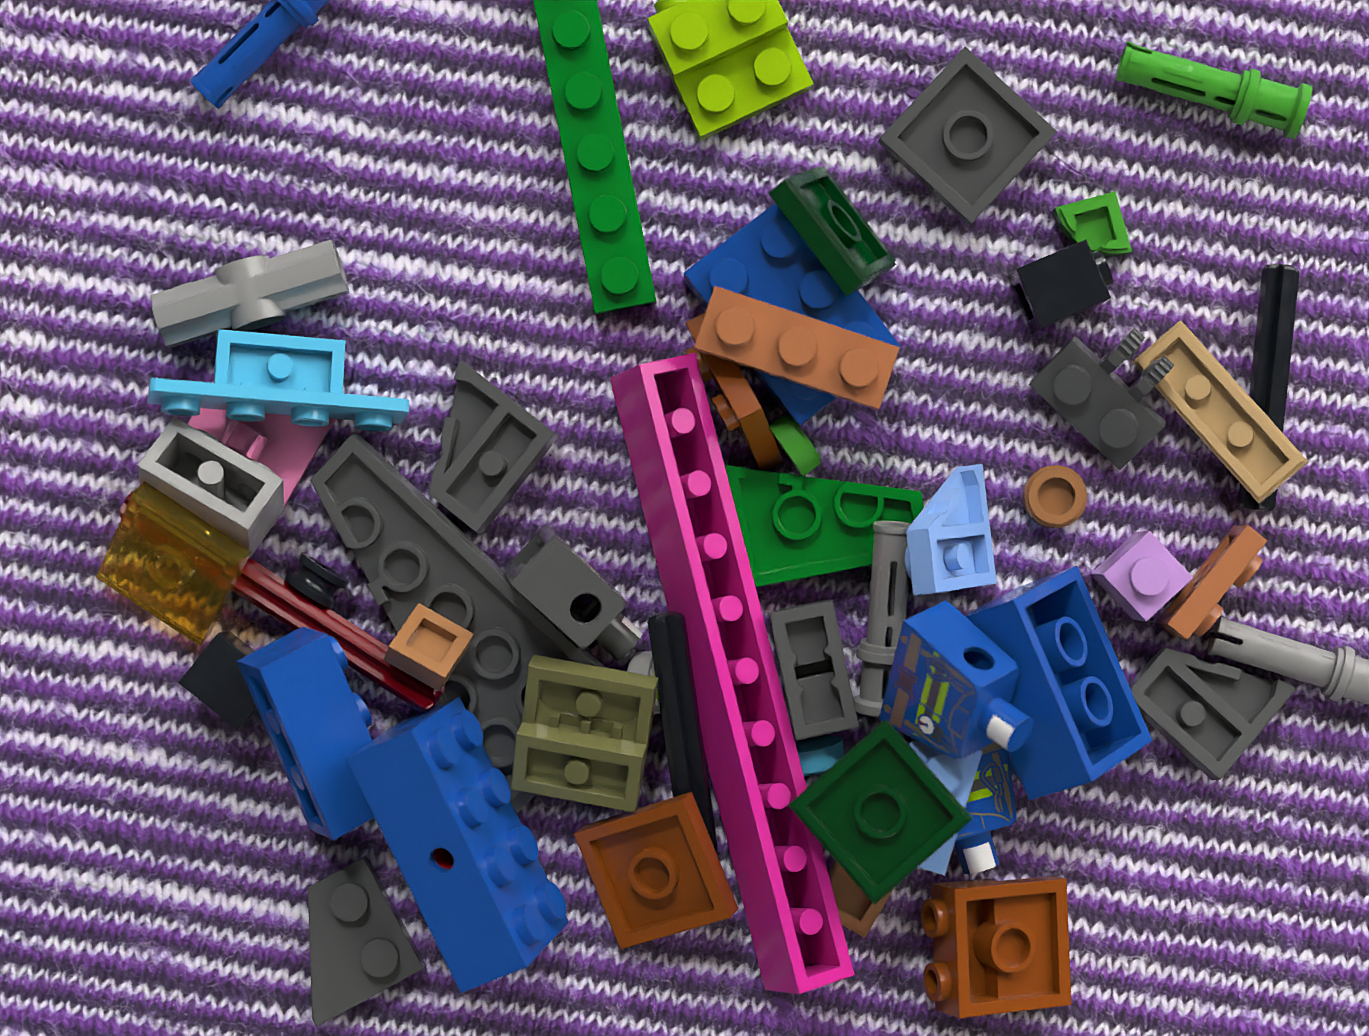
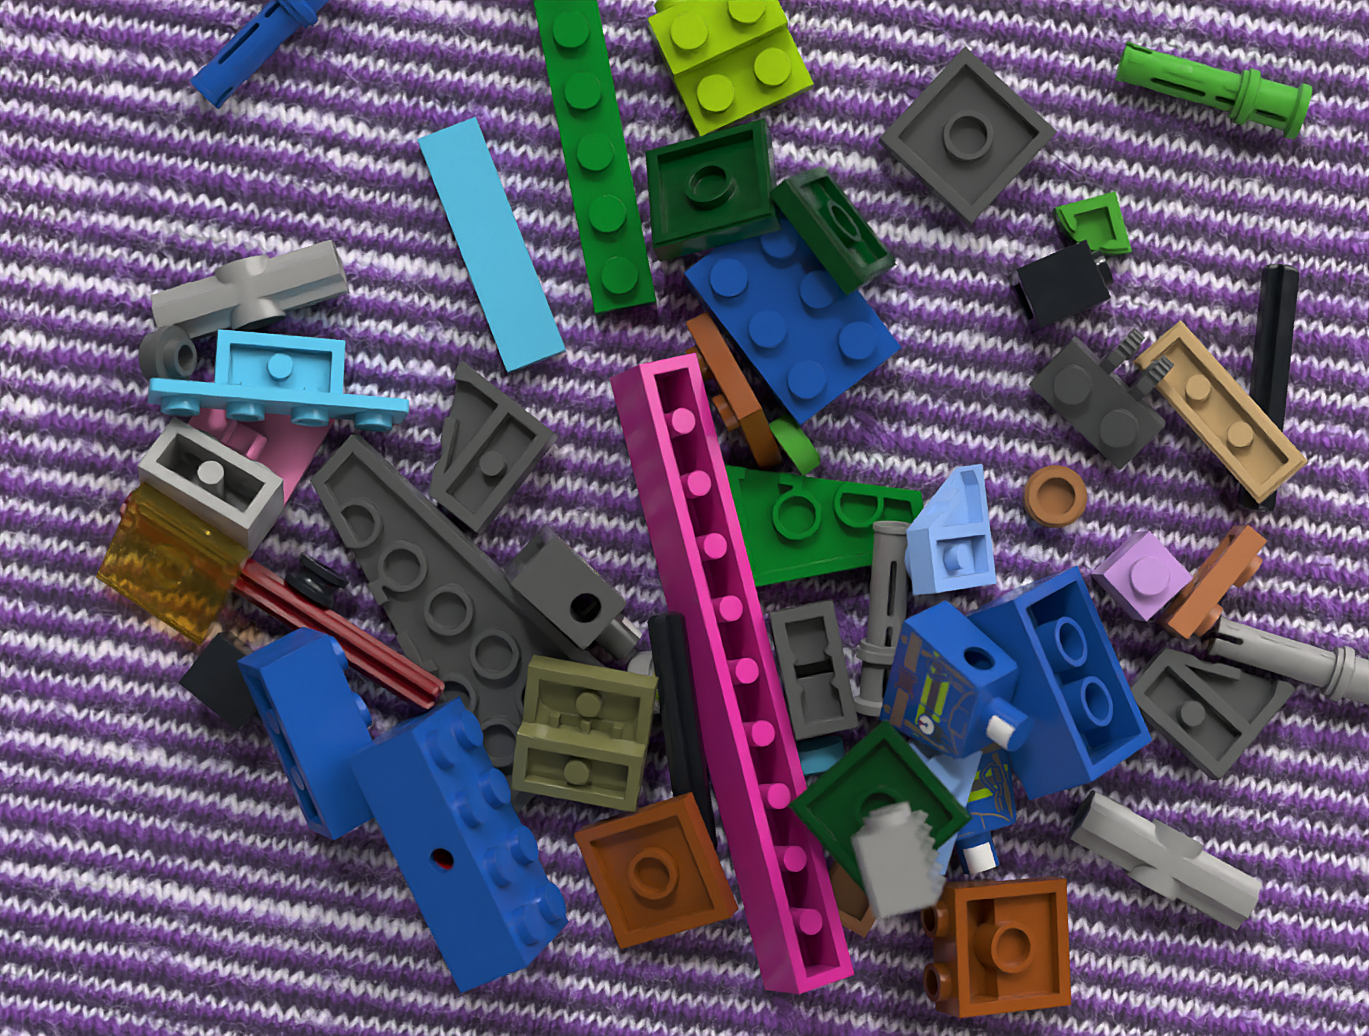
(167, 354): none -> dark grey plate
(355, 941): dark grey wing -> none
(428, 647): medium nougat plate -> none
(491, 245): none -> medium azure tile
(712, 190): none -> dark green tile
(796, 348): nougat plate -> none
(898, 860): none -> light grey brick
(1164, 860): none -> light grey piece

